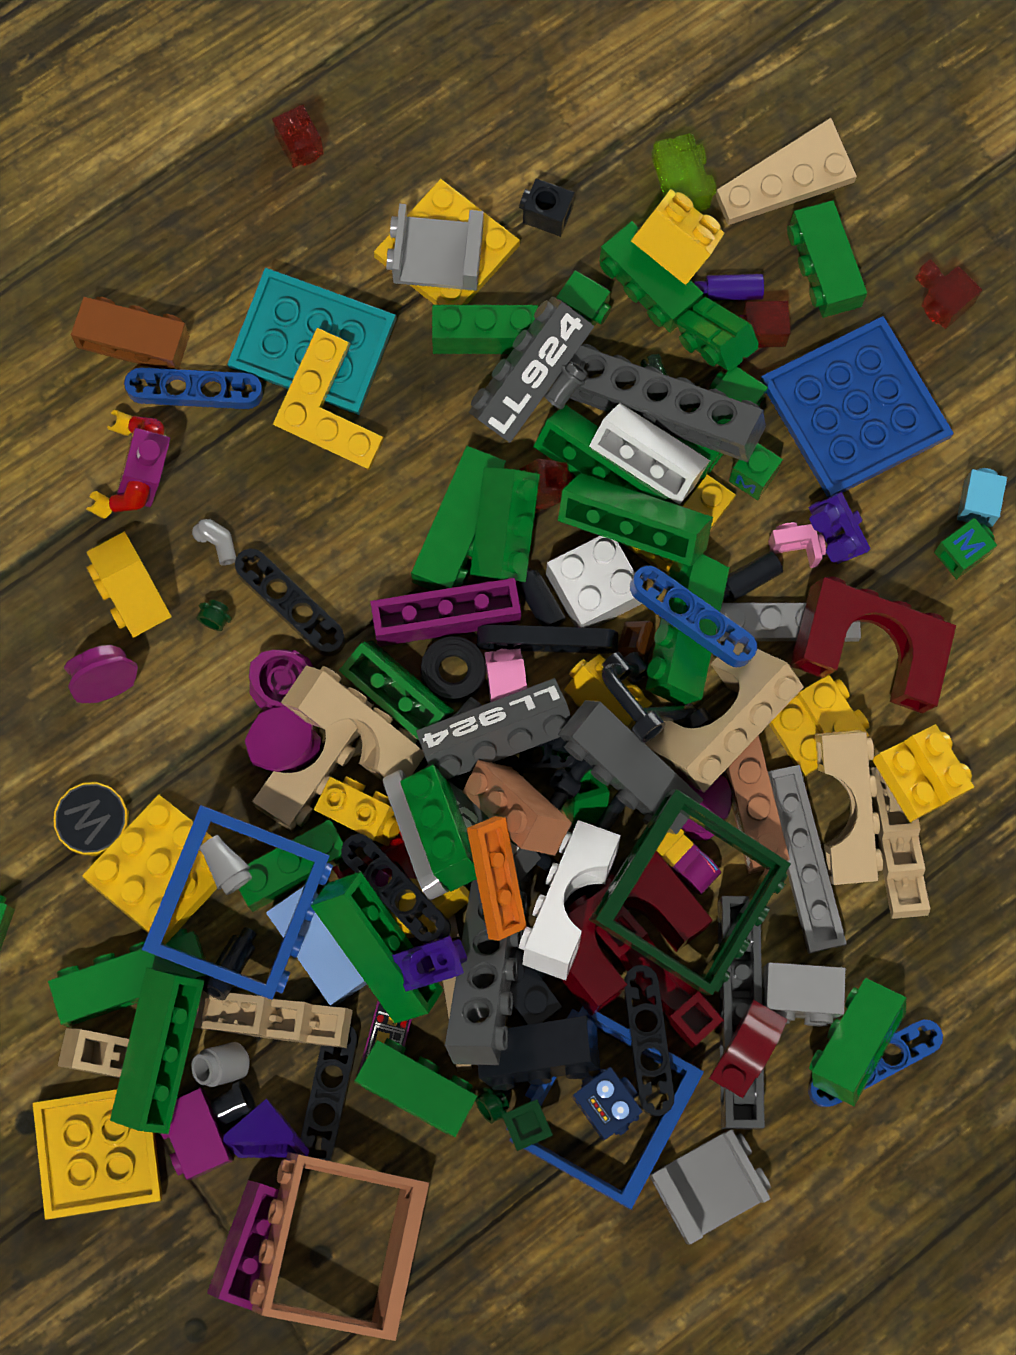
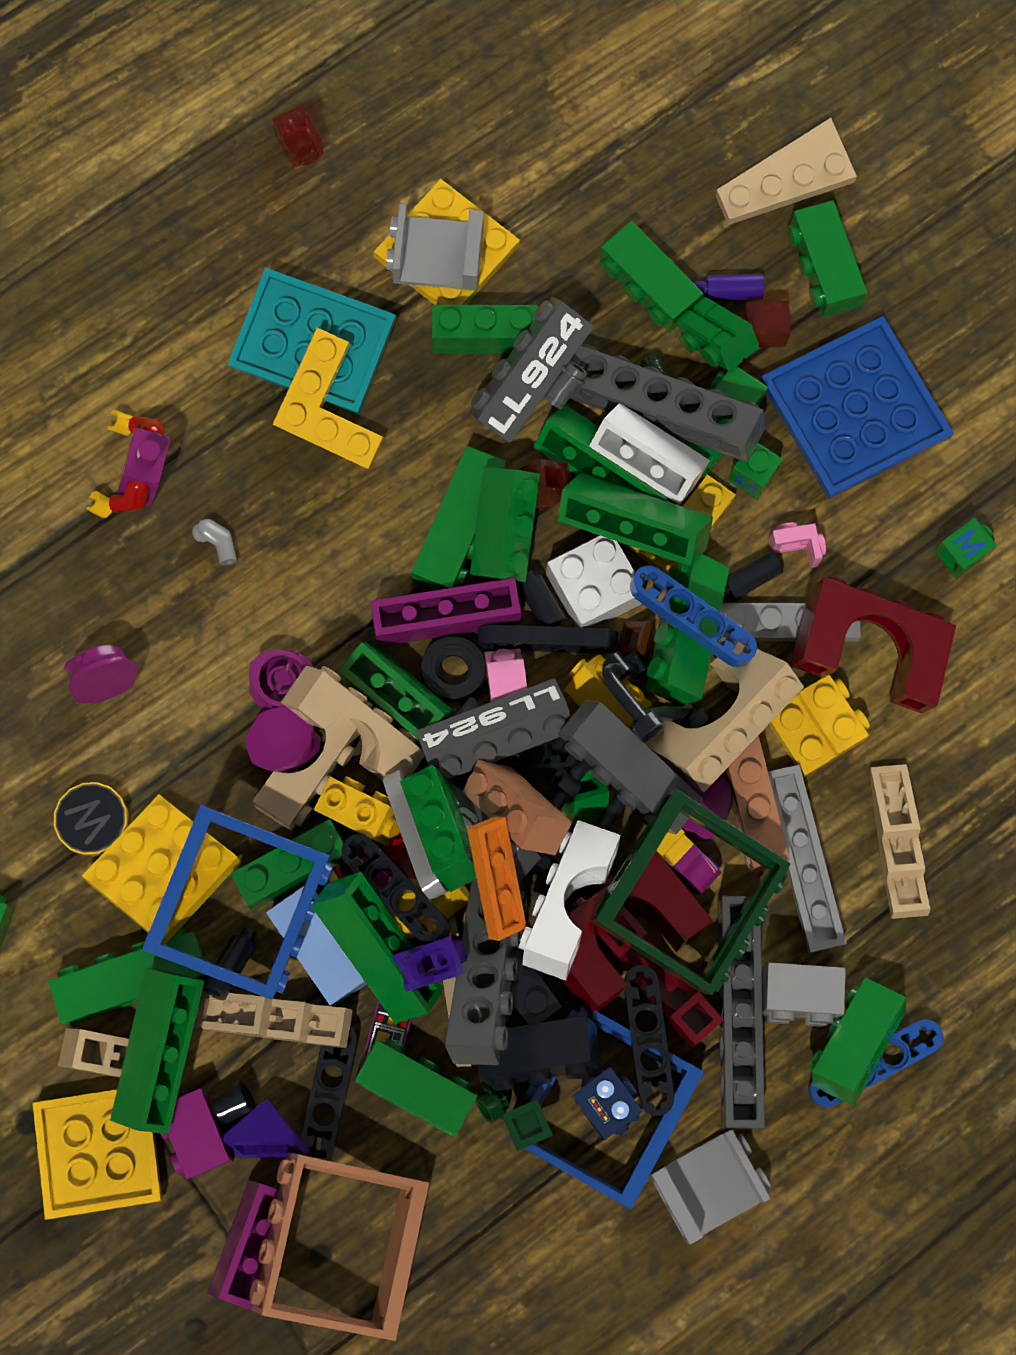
(123, 578): yellow brick -> none
(130, 334): dark orange brick -> none
(194, 383): blue beam -> none
(214, 615): dark green plate -> none
(220, 1064): light grey brick -> none
(225, 865): light grey cone -> none
(286, 605): black beam -> none
(549, 220): black brick -> none
(586, 298): green brick -> none
(678, 236): yellow brick -> none
(681, 169): clear neon green brick -> none
(749, 1049): dark red brick -> none
(832, 517): dark purple hips -> none
(853, 853): tan arch -> none
(924, 772): yellow plate -> none
(947, 295): clear red brick -> none
(982, 496): medium azure brick -> none

